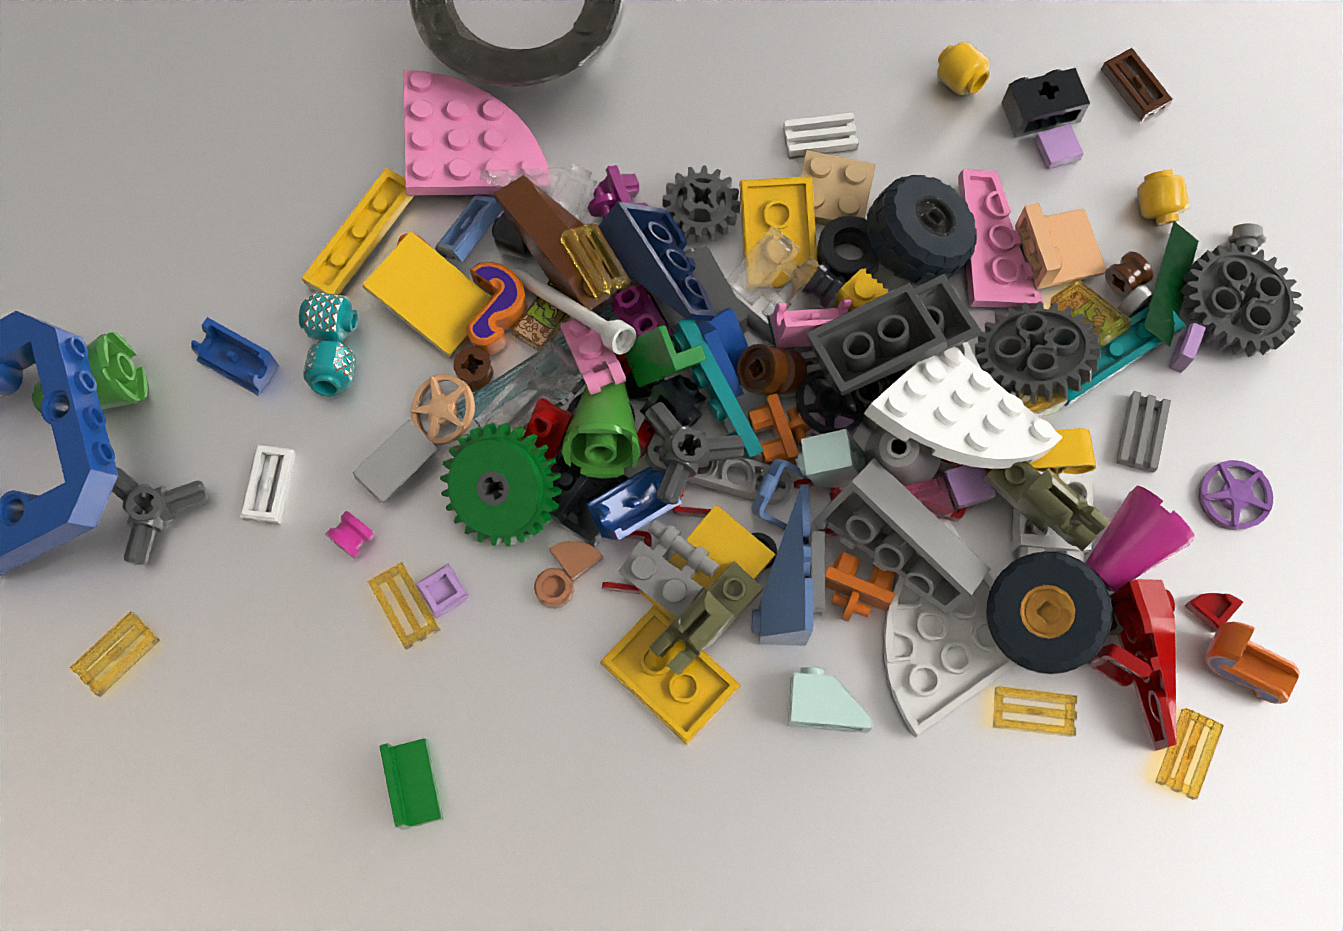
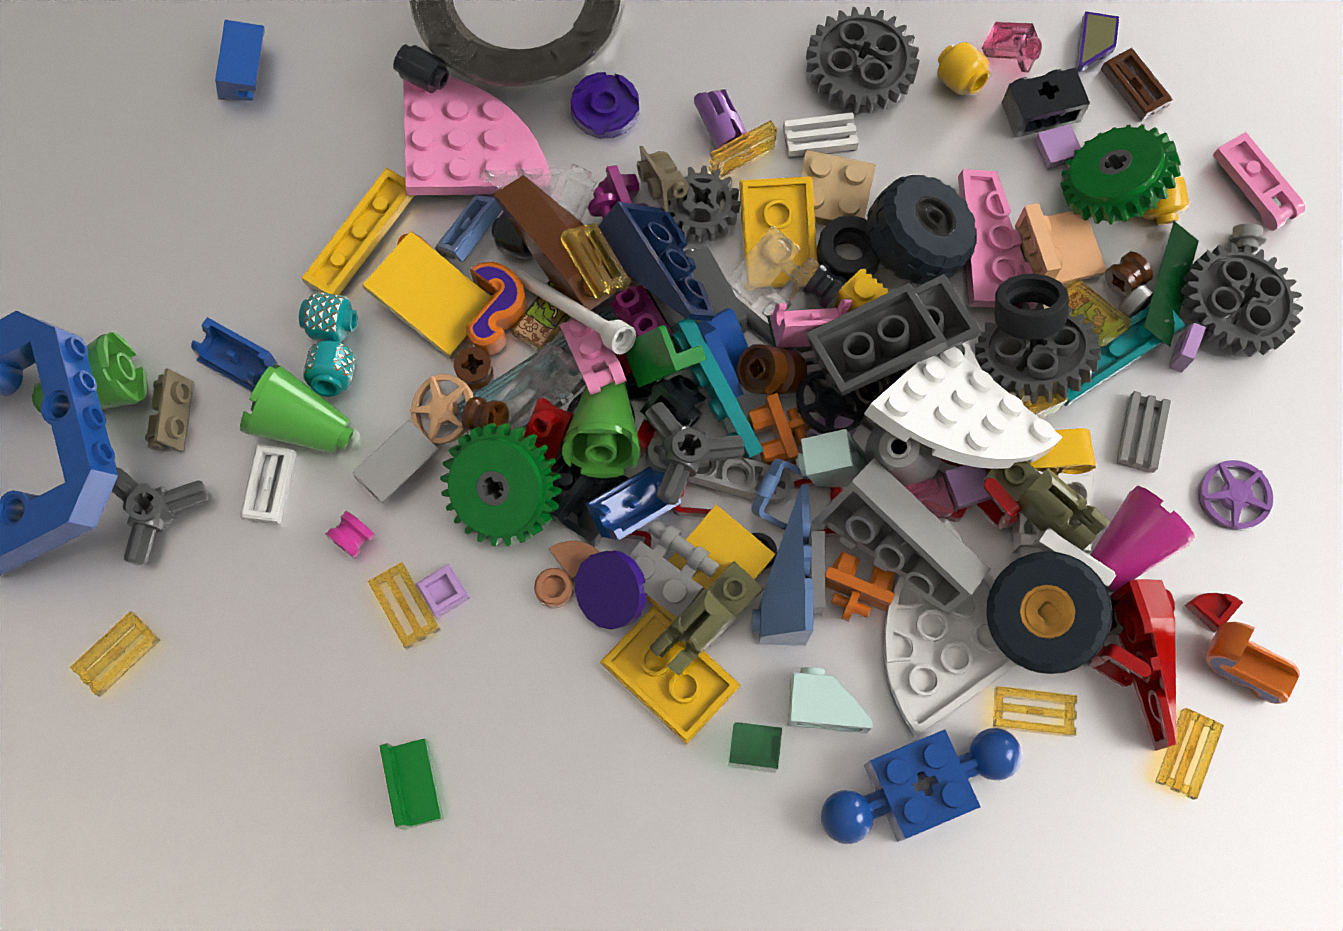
(172, 401): none -> dark tan hinge
(239, 60): none -> blue hinge
(294, 414): none -> bright green cone
(421, 68): none -> black brick
(480, 412): none -> reddish brown wheel
(604, 105): none -> dark purple tile
(610, 589): none -> dark purple tile
(661, 177): none -> dark tan hinge
(719, 116): none -> medium lavender arm
(744, 149): none -> clear yellow tile
(755, 747): none -> clear green panel
(850, 816): none -> blue brick
(862, 59): none -> dark grey gear
(1004, 500): none -> red piece
(1013, 41): none -> clear pink bracket
(1035, 323): none -> black tyre
(1052, 542): none -> white tile
(1097, 38): none -> olive tile
(1120, 174): none -> green gear
(1259, 181): none -> bright pink plate

